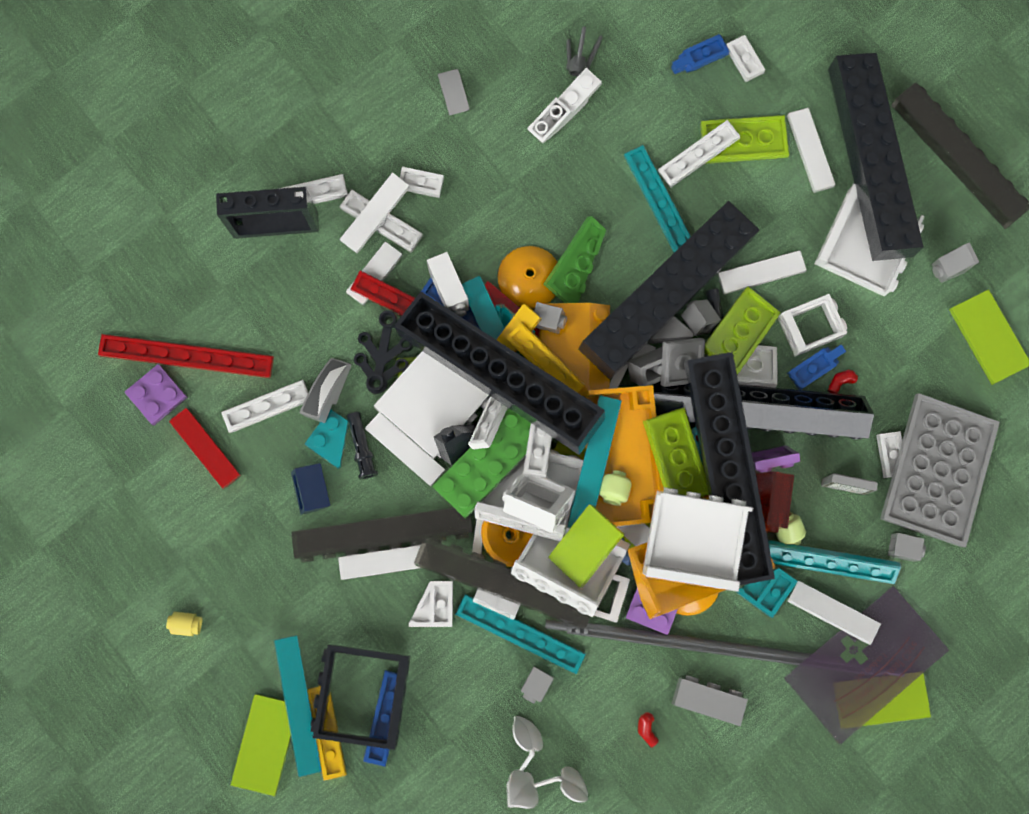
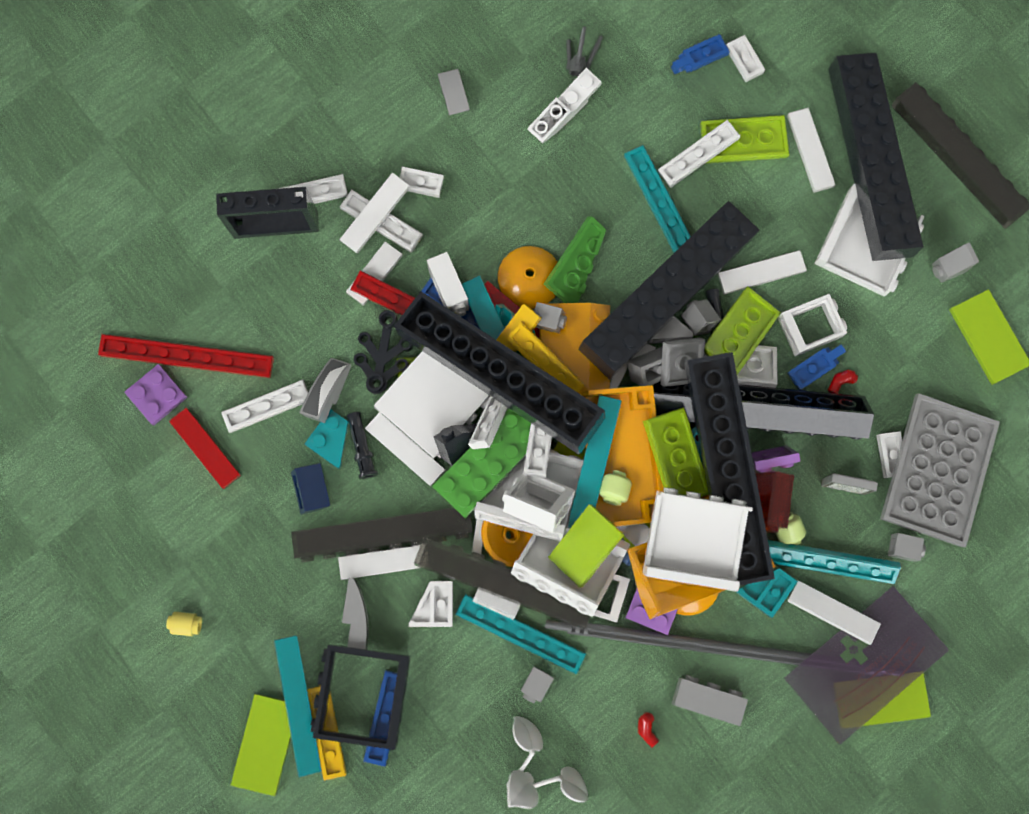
(356, 615): none -> light grey slope

